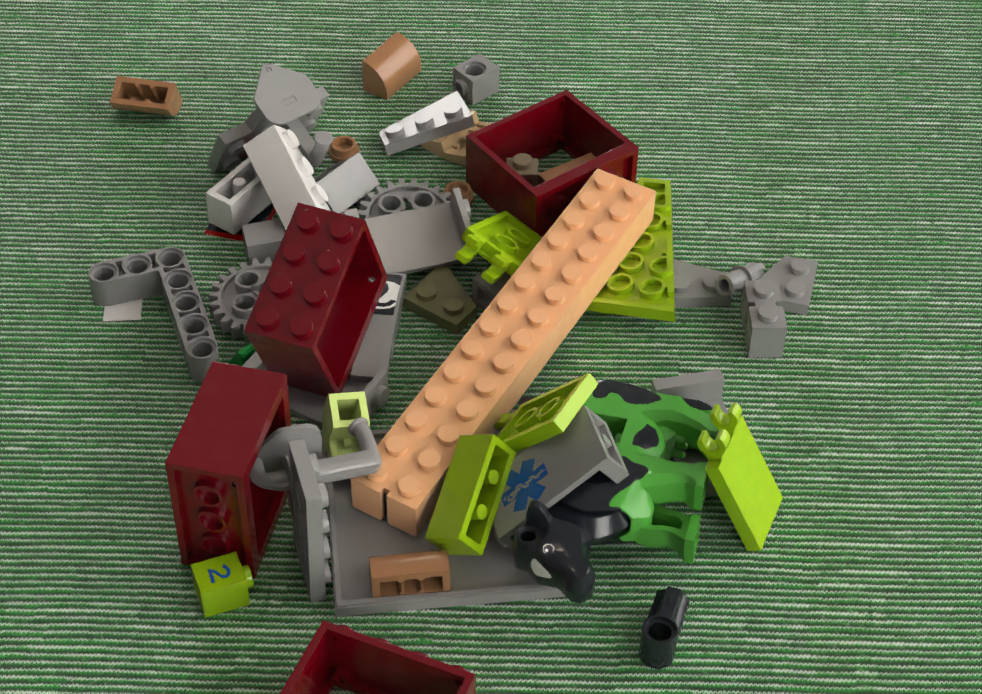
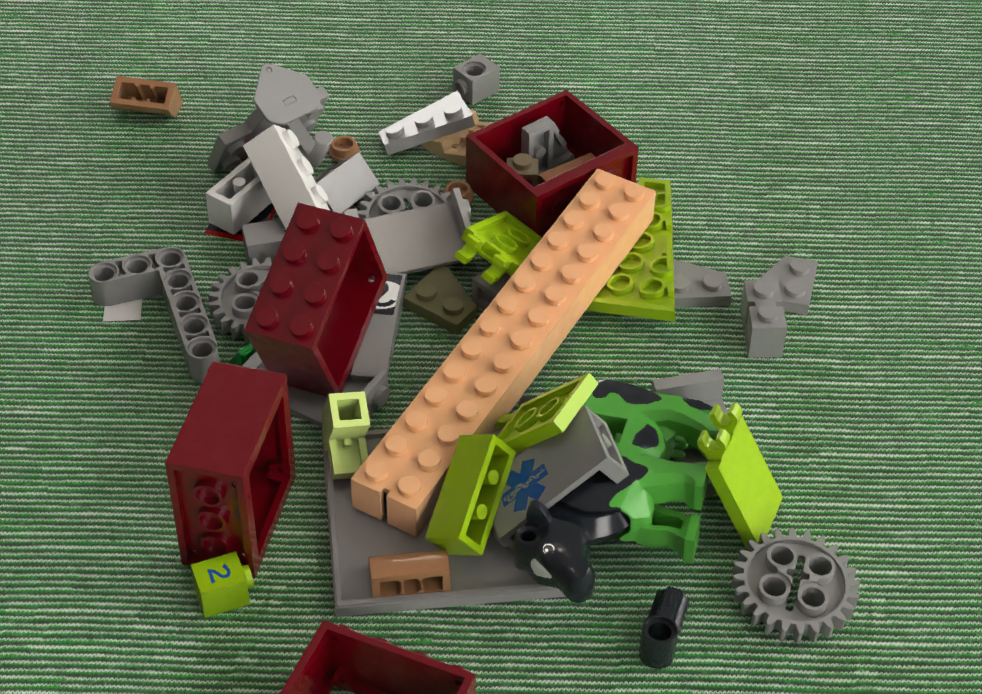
(294, 464): light grey plate -> none
(390, 66): medium nougat brick -> none
(544, 142): none -> light grey wing
(735, 278): light grey axle -> none
(830, 592): none -> light grey gear

